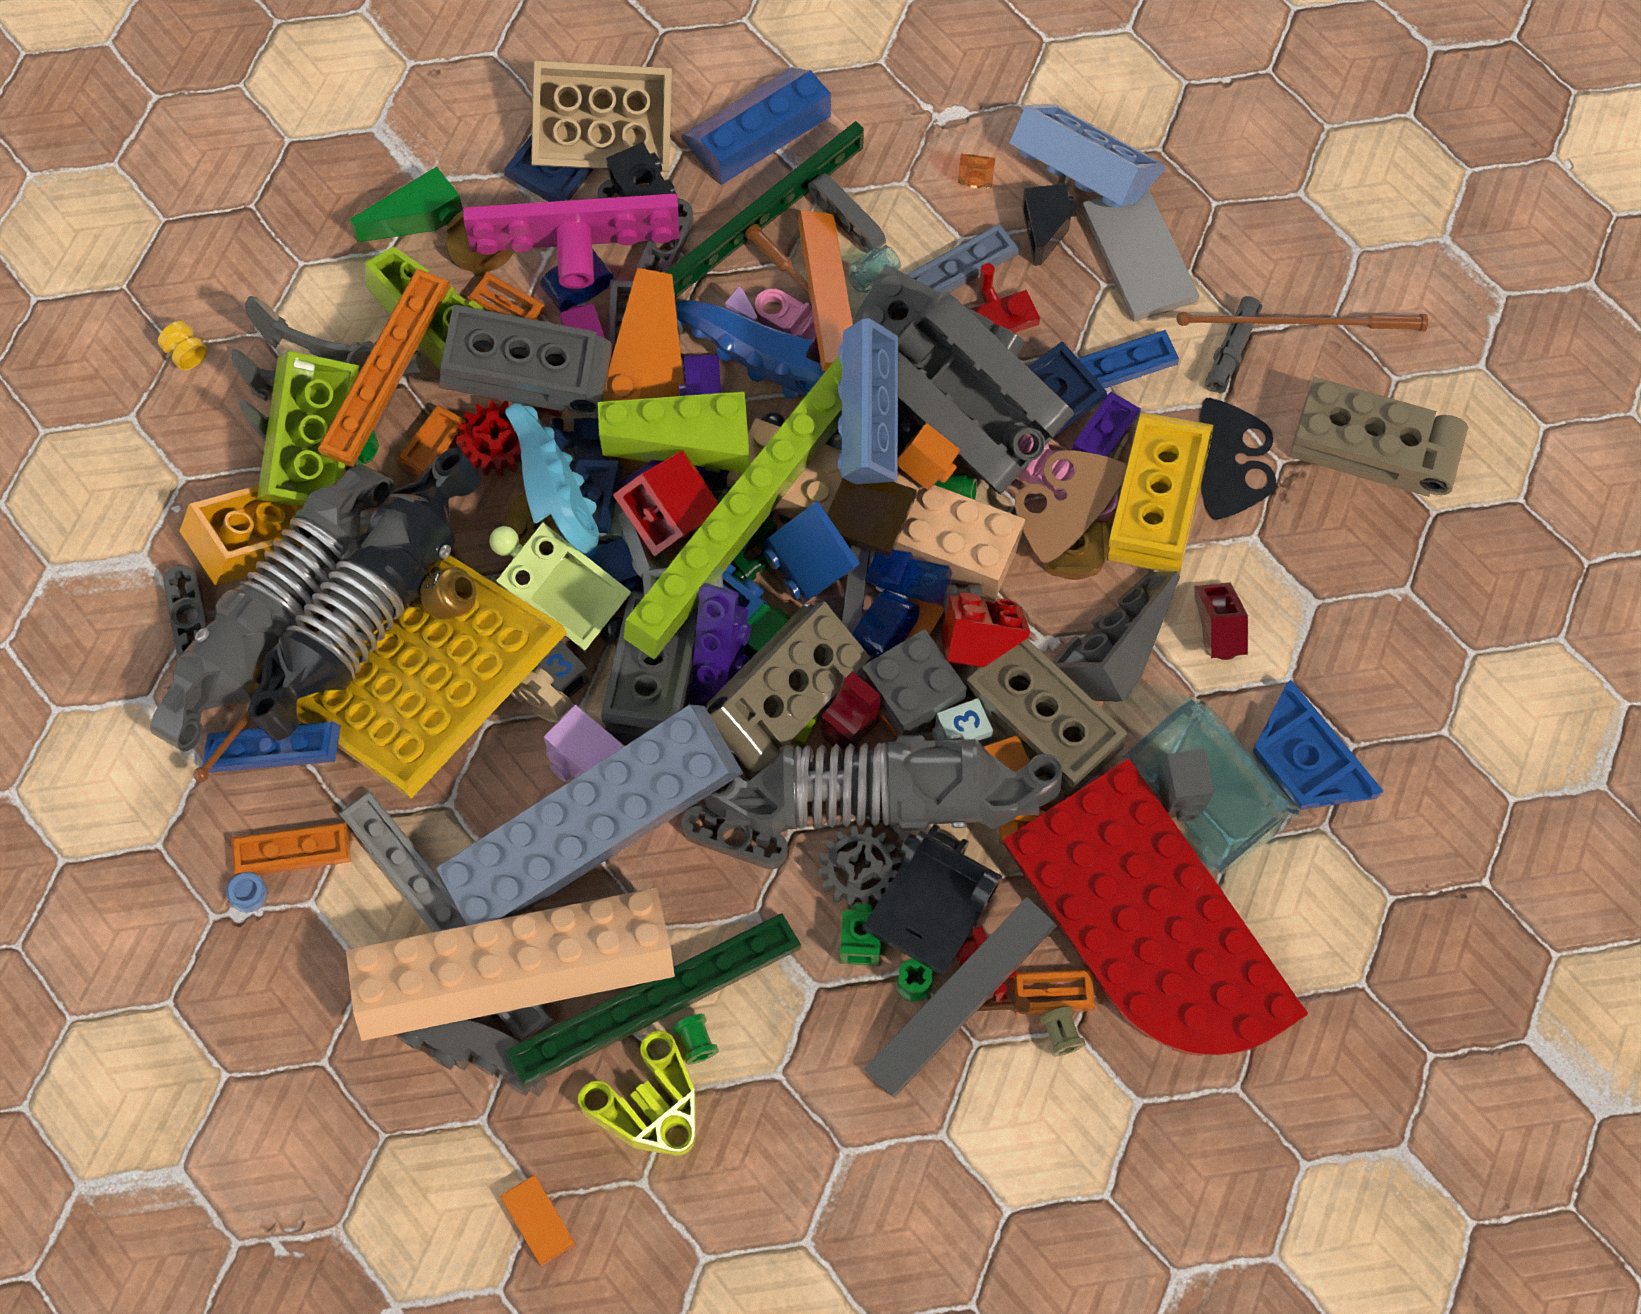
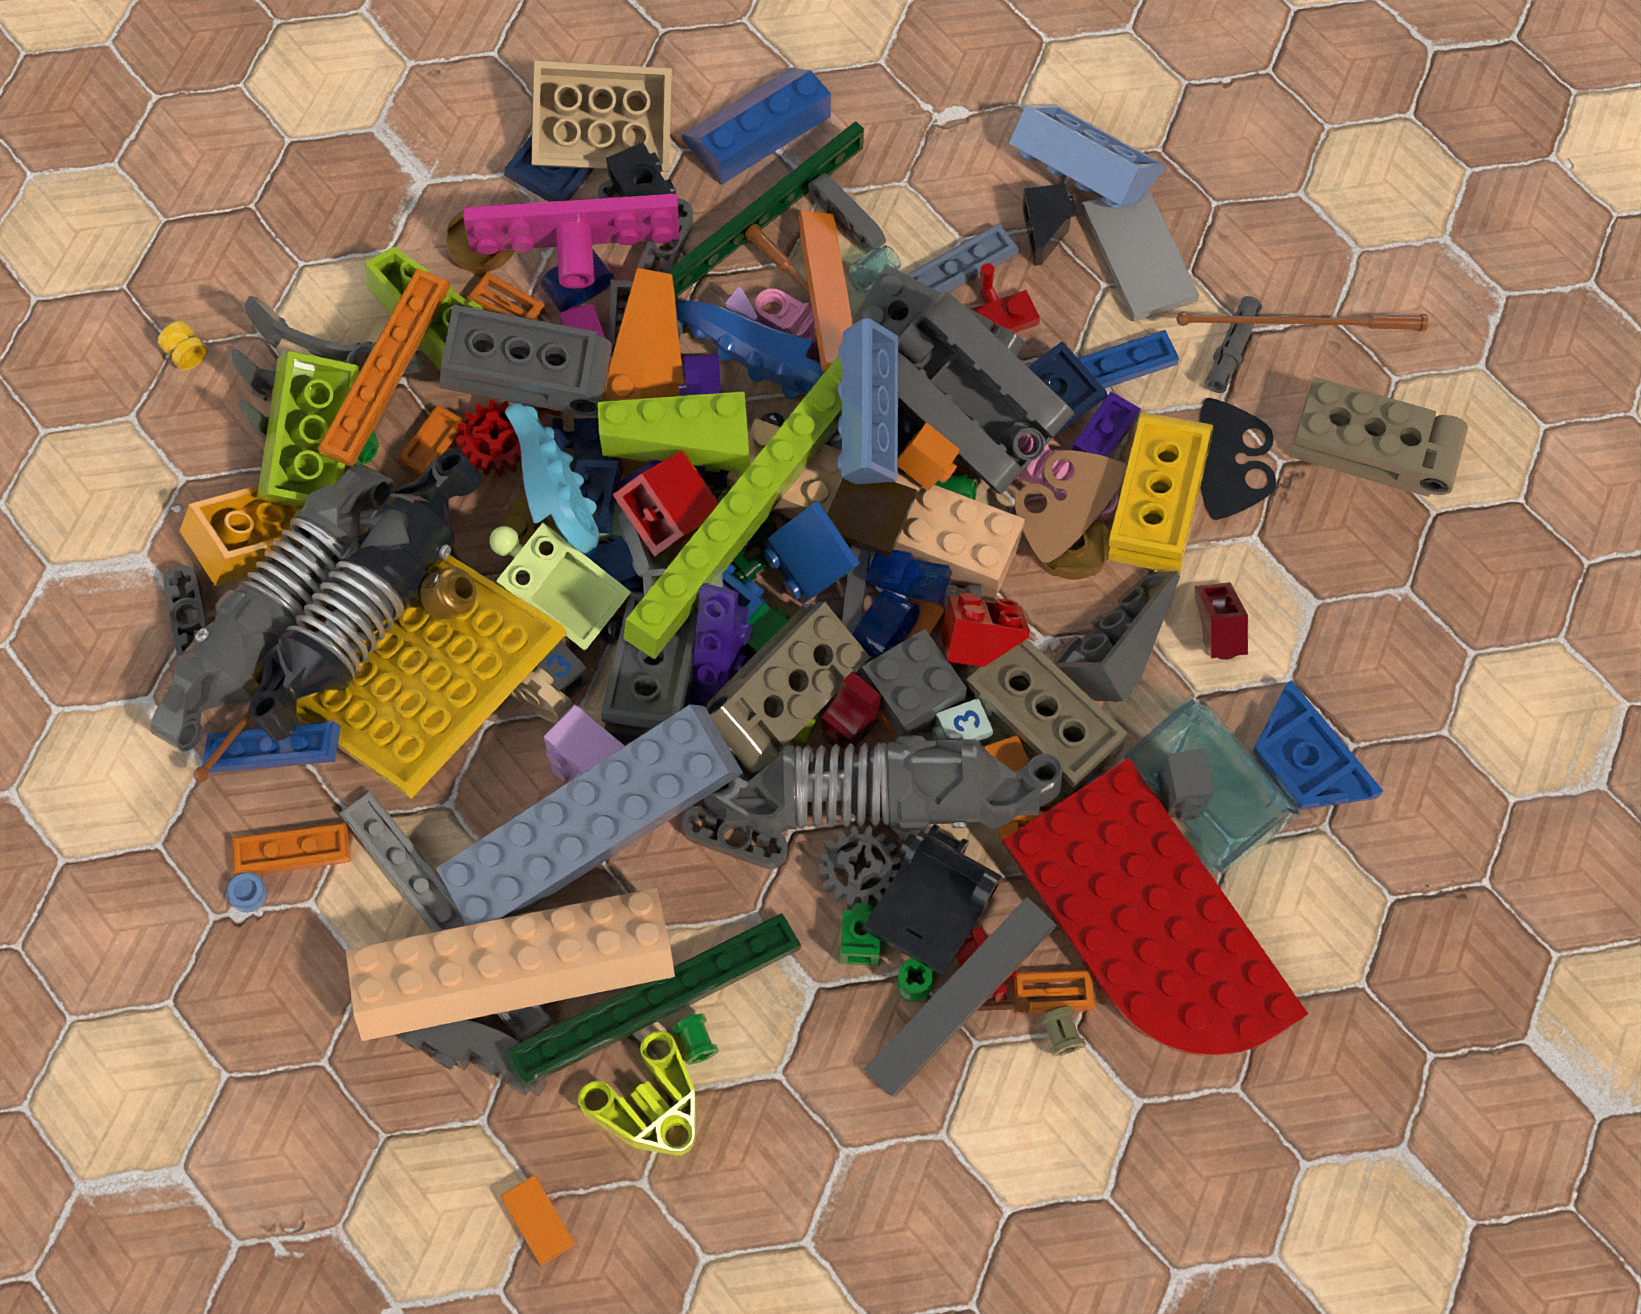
(413, 209): green slope -> none
(976, 171): clear orange plate -> none

